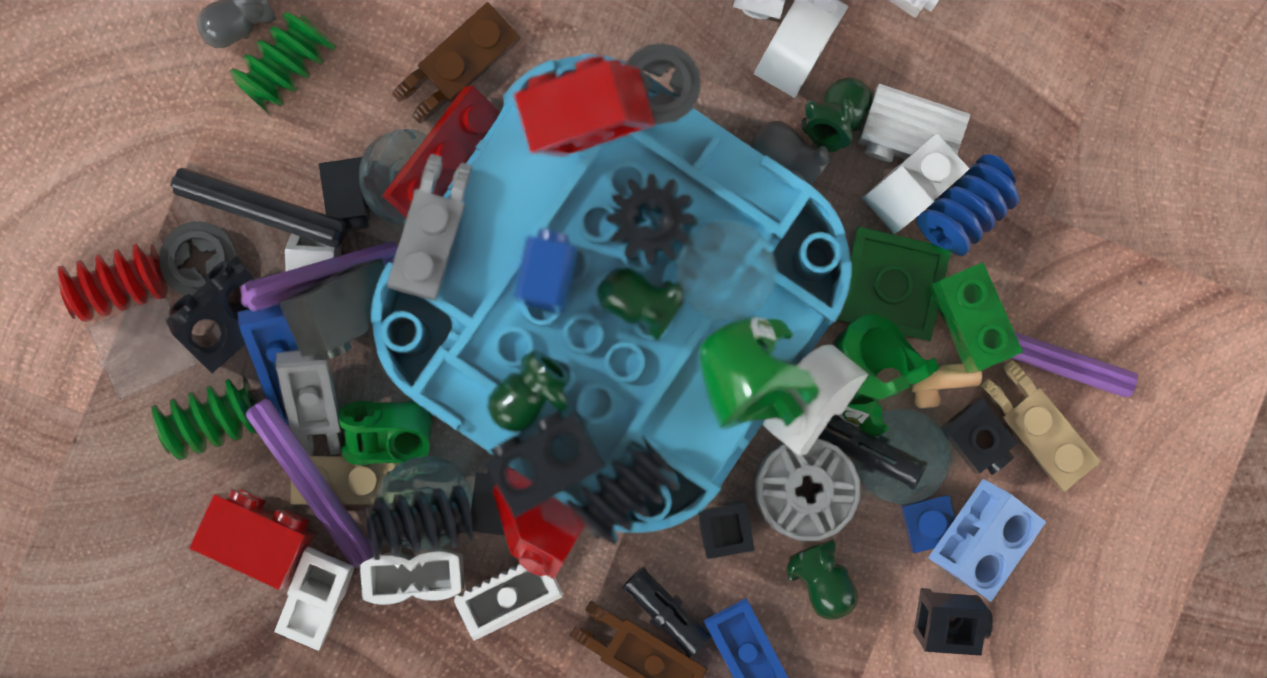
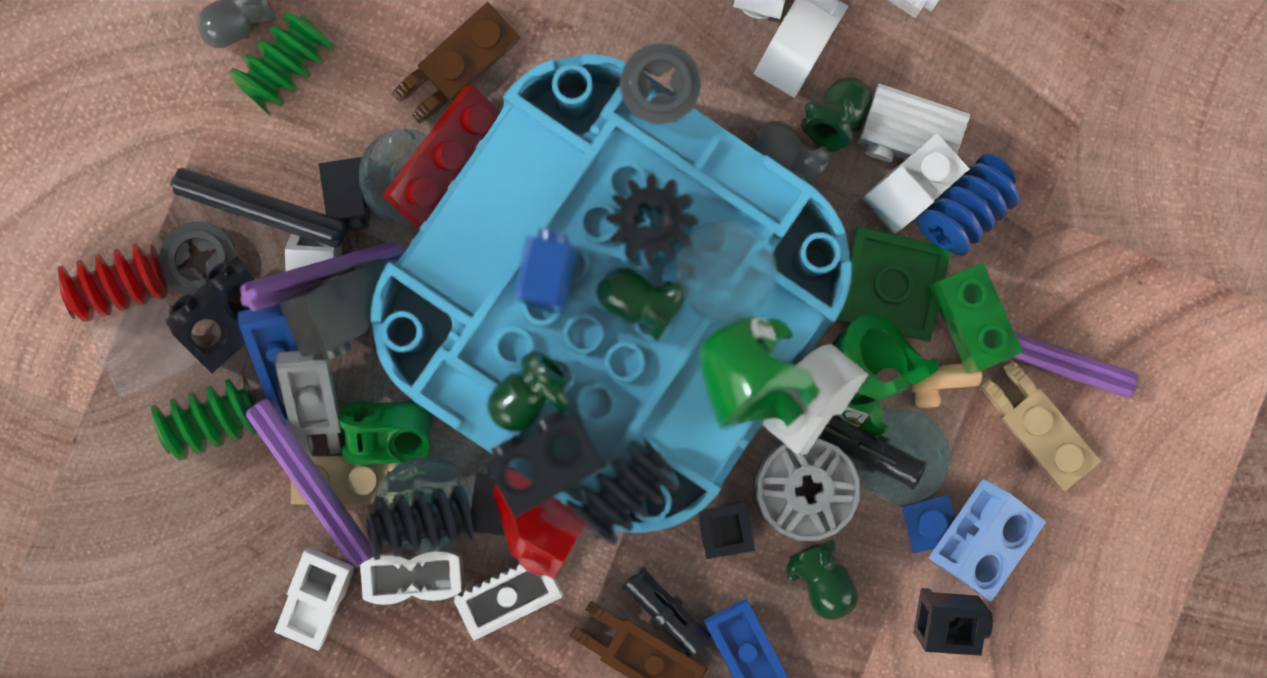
(252, 538): red brick -> none
(429, 233): light grey hinge -> none
(583, 107): red brick -> none
(962, 433): black brick -> none

